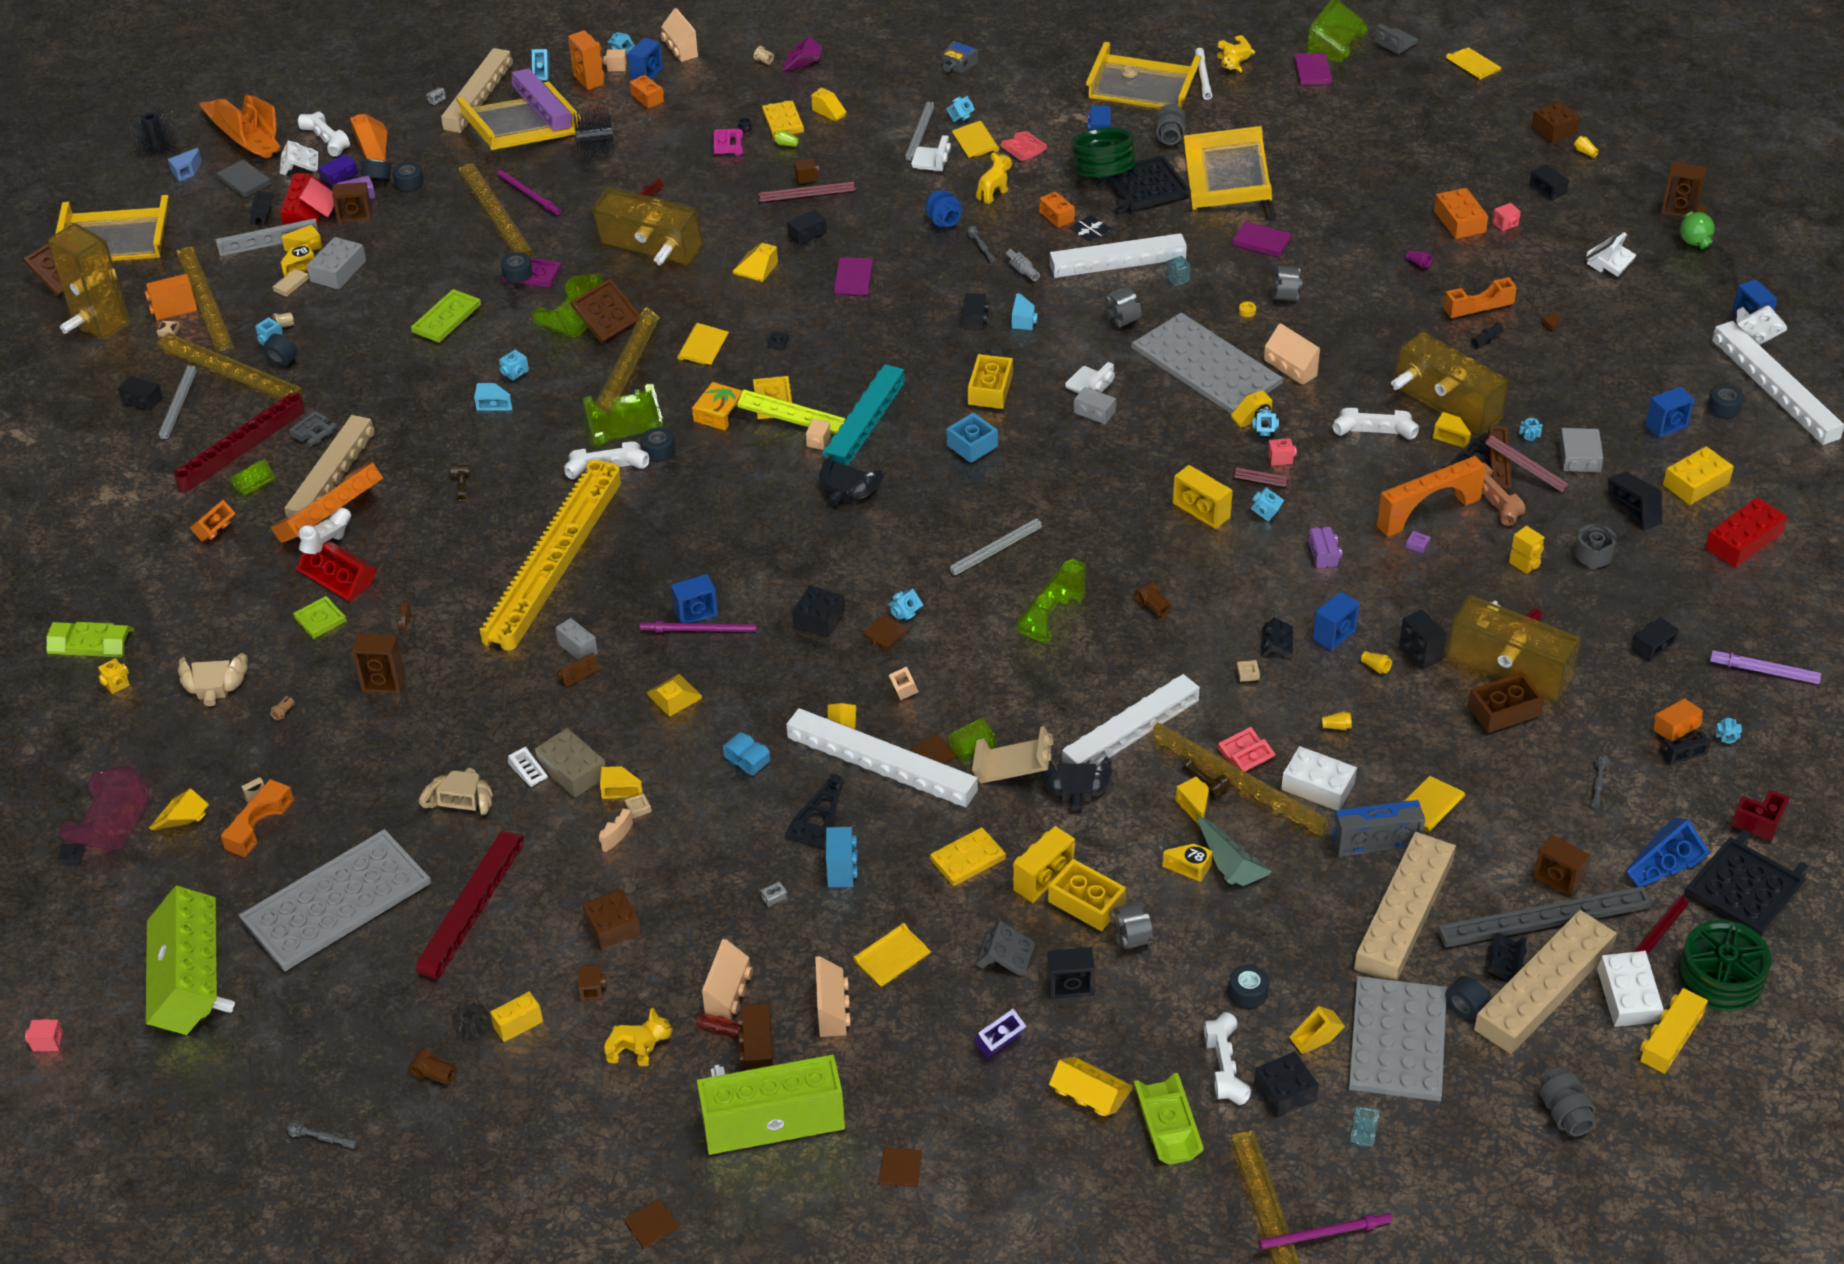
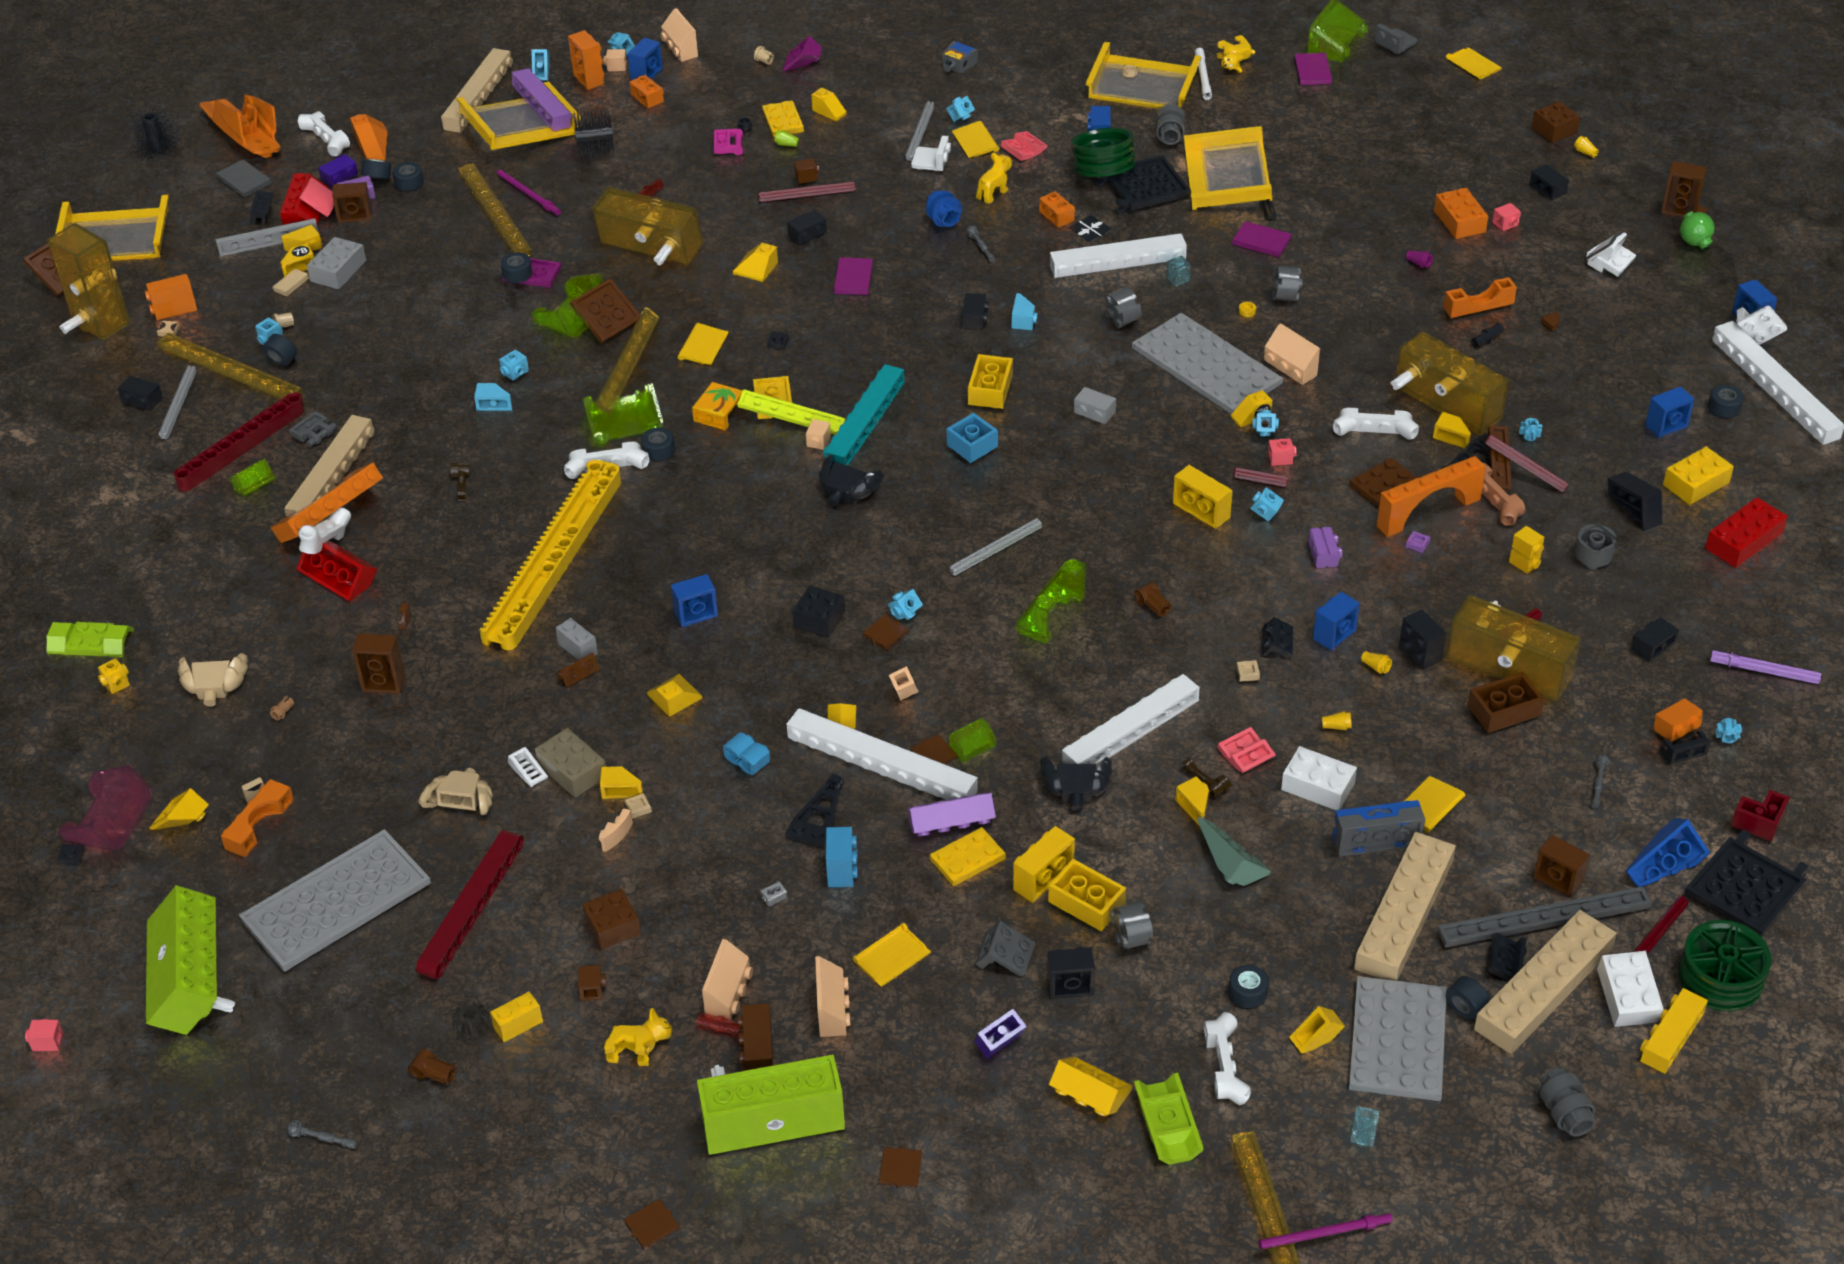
(185, 164): medium blue slope -> none
(205, 299): clear yellow plate -> none
(210, 522): orange brick -> none
(298, 155): white bracket -> none
(319, 617): lime tile -> none
(439, 98): light grey piece -> none
(446, 315): lime plate -> none
(660, 626): magenta bar -> none
(950, 813): none -> medium lavender brick
(1012, 759): tan panel -> none
(1023, 265): light grey hinge -> none
(1091, 378): white bracket -> none
(1188, 860): yellow slope -> none
(1245, 782): clear yellow plate -> none
(1286, 1084): black brick -> none
(1379, 479): none -> reddish brown plate
(1581, 450): light grey brick -> none

